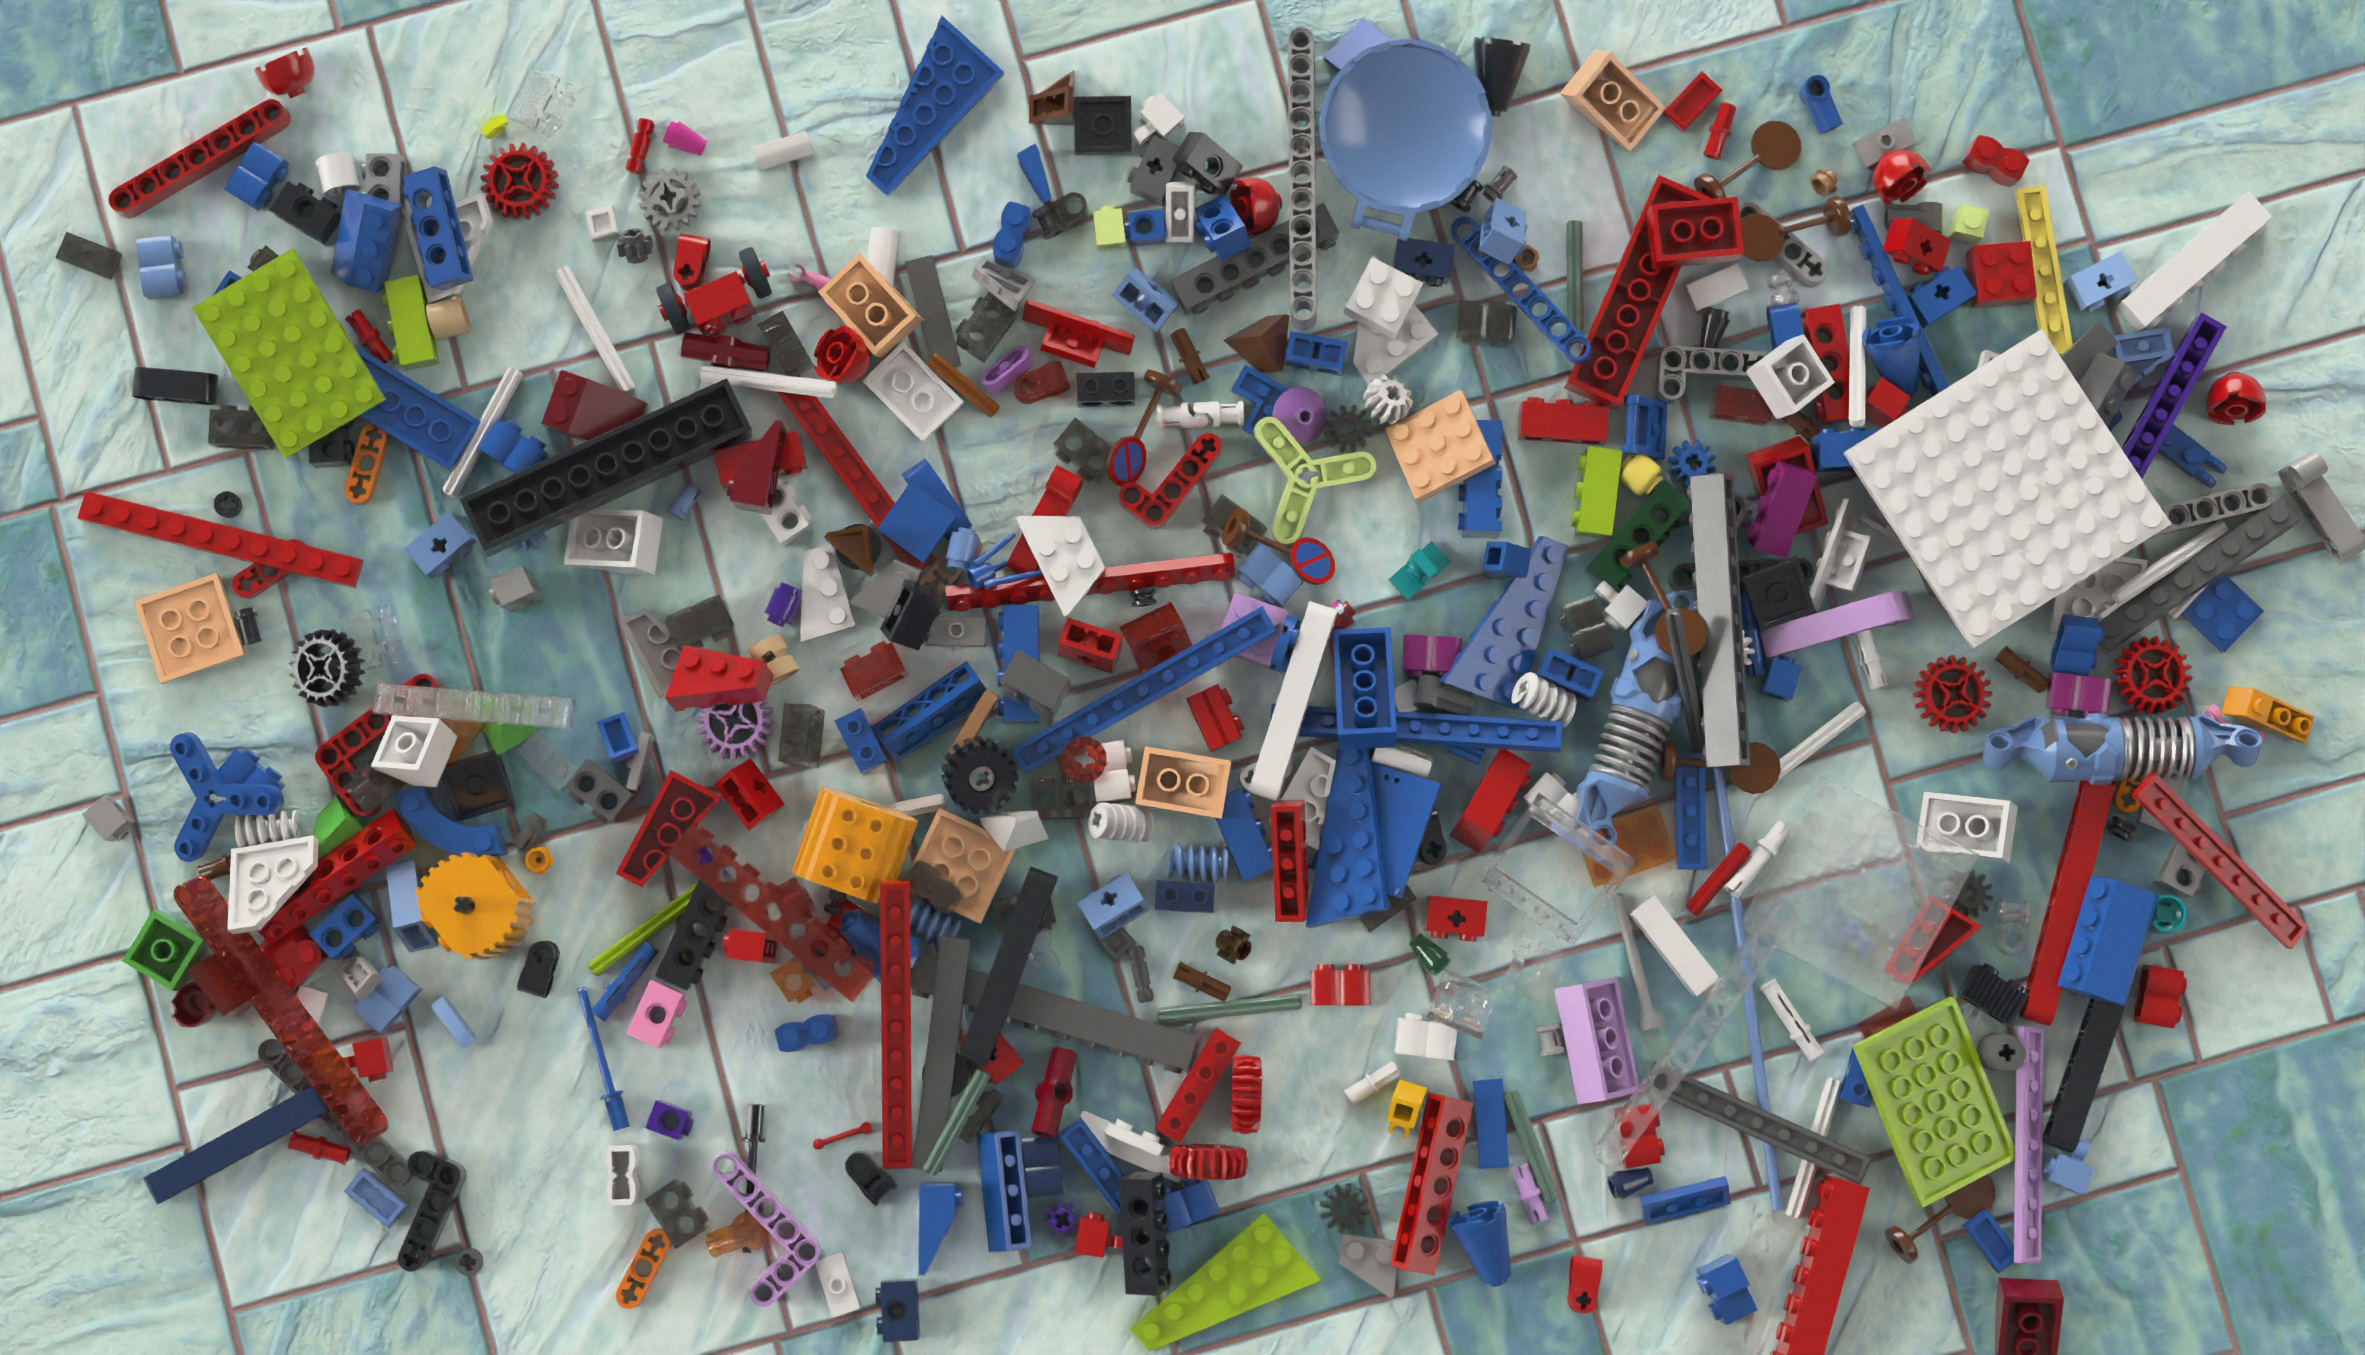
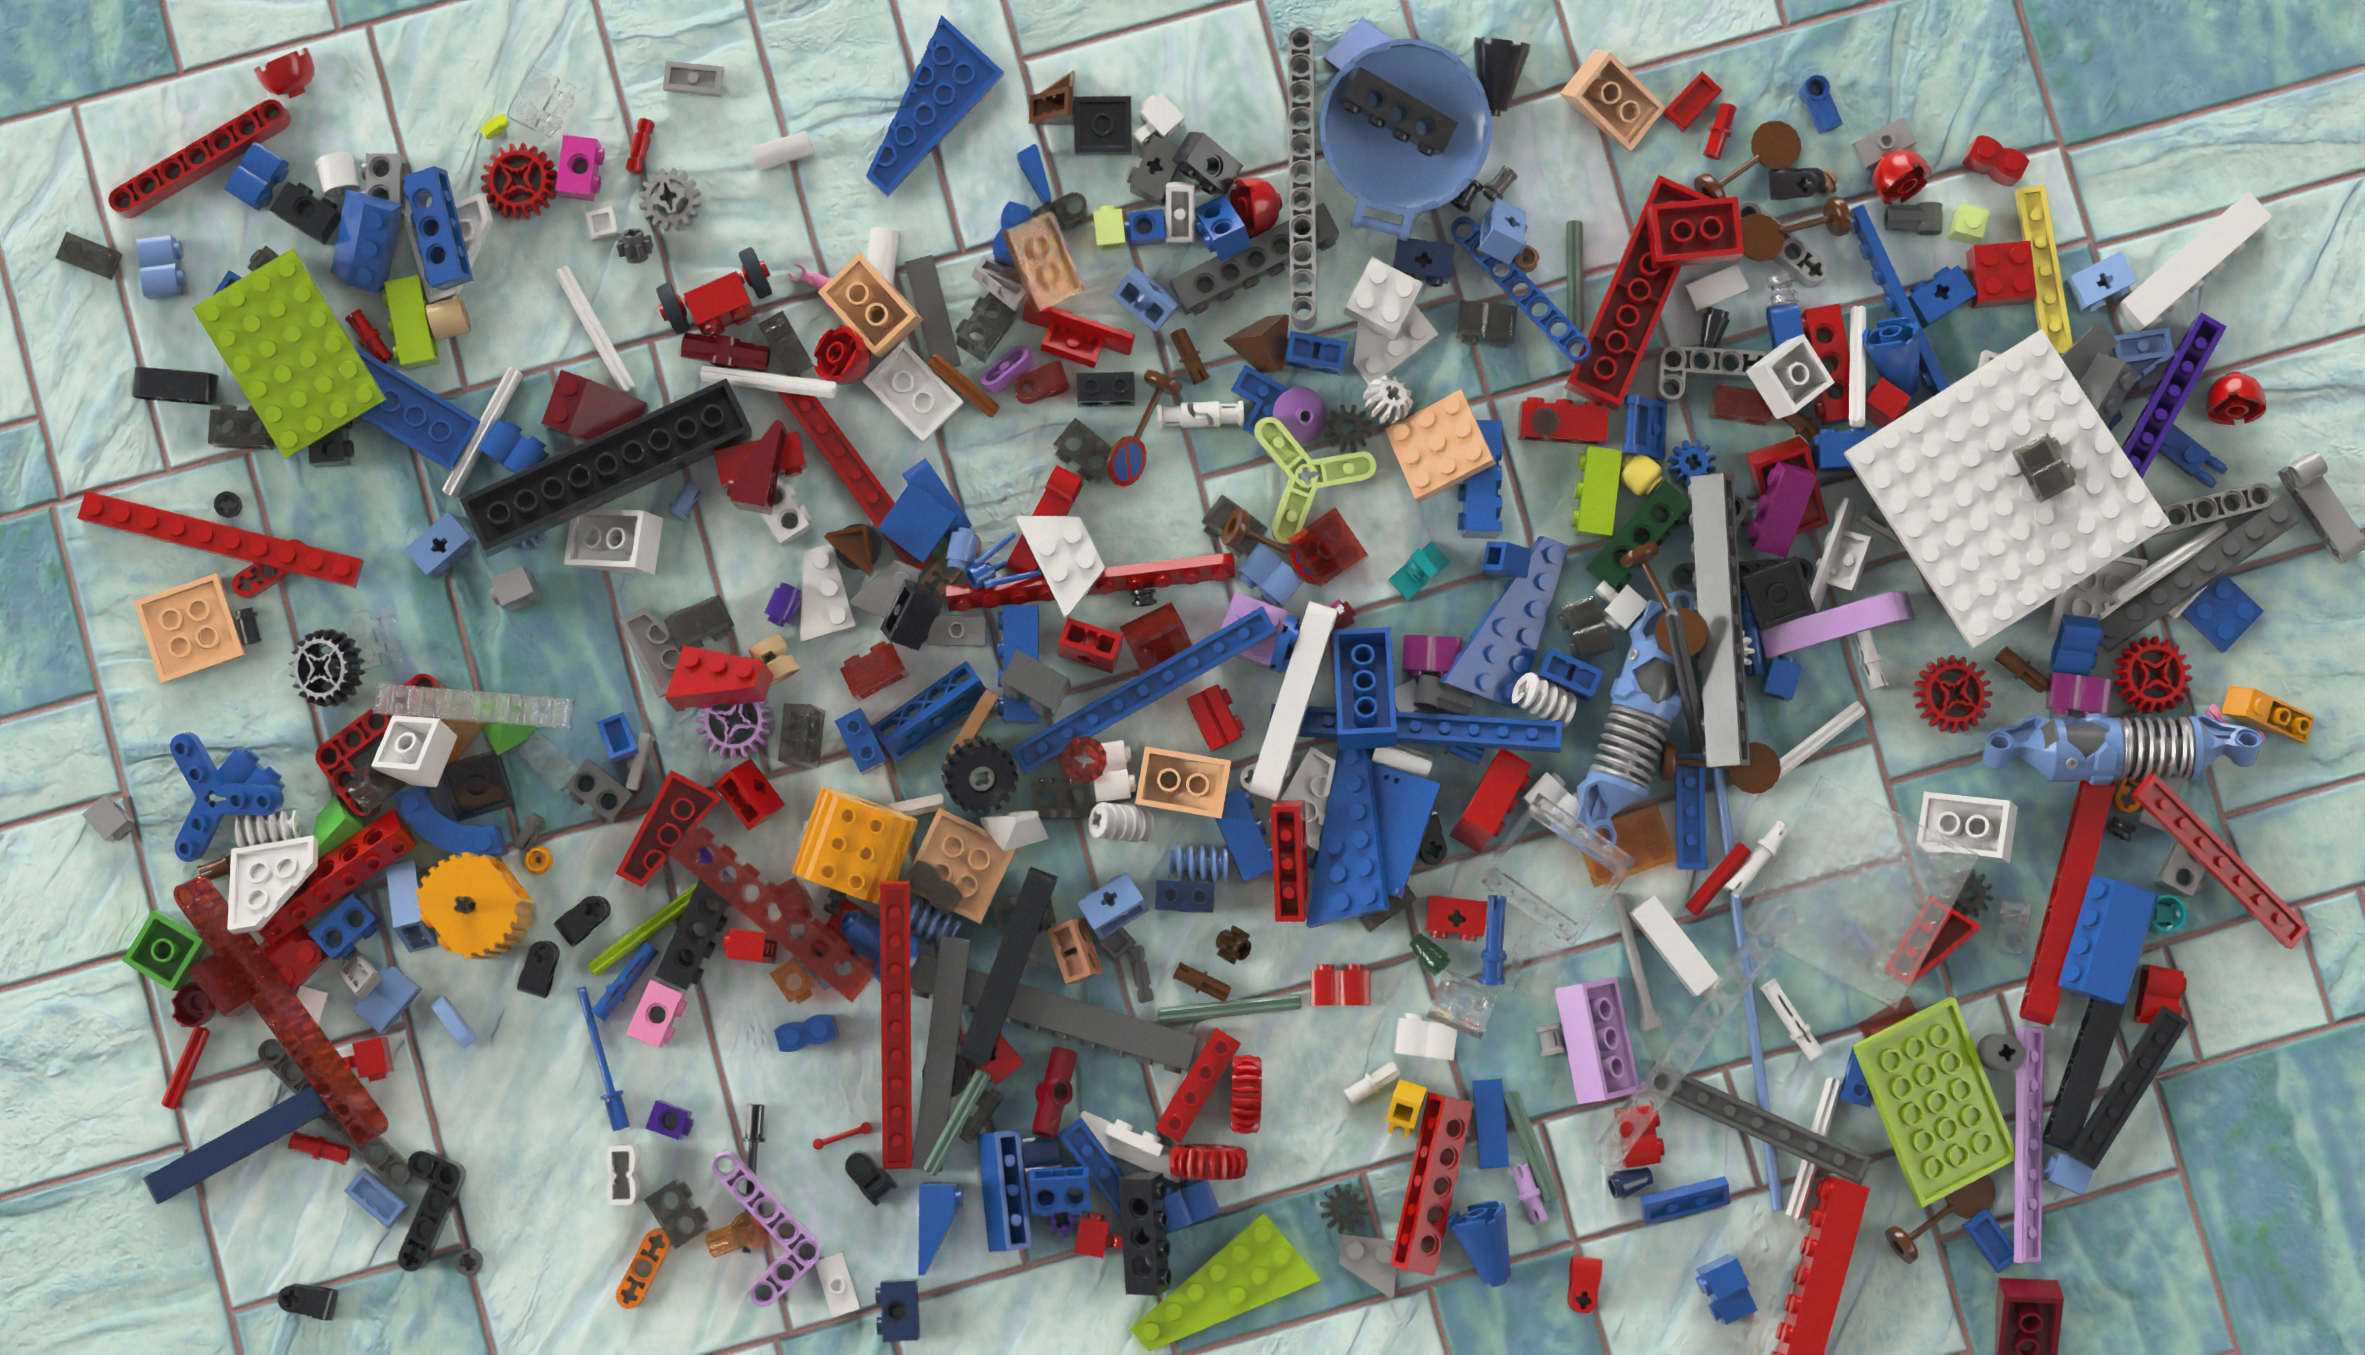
(185, 1067): none -> red axle
(314, 1301): none -> black piece
(352, 480): orange beam -> none
(577, 151): none -> dark pink brick
(579, 922): none -> black piece
(684, 139): dark pink cone -> none
(691, 256): red piece -> none
(693, 78): none -> light grey plate
(1043, 261): none -> clear orange plate
(1059, 1182): none -> blue brick
(1075, 951): none -> nougat brick
(1175, 478): red beam -> none
(1328, 548): none -> clear red slope
(1438, 126): none -> black brick
(1494, 955): none -> blue pin
(1545, 421): none -> clear smoke plate
(1791, 182): none -> black piece
(1916, 246): red brick -> none
(1992, 994): black brick -> none
(2044, 467): none -> clear smoke brick
(2128, 1087): none -> black plate

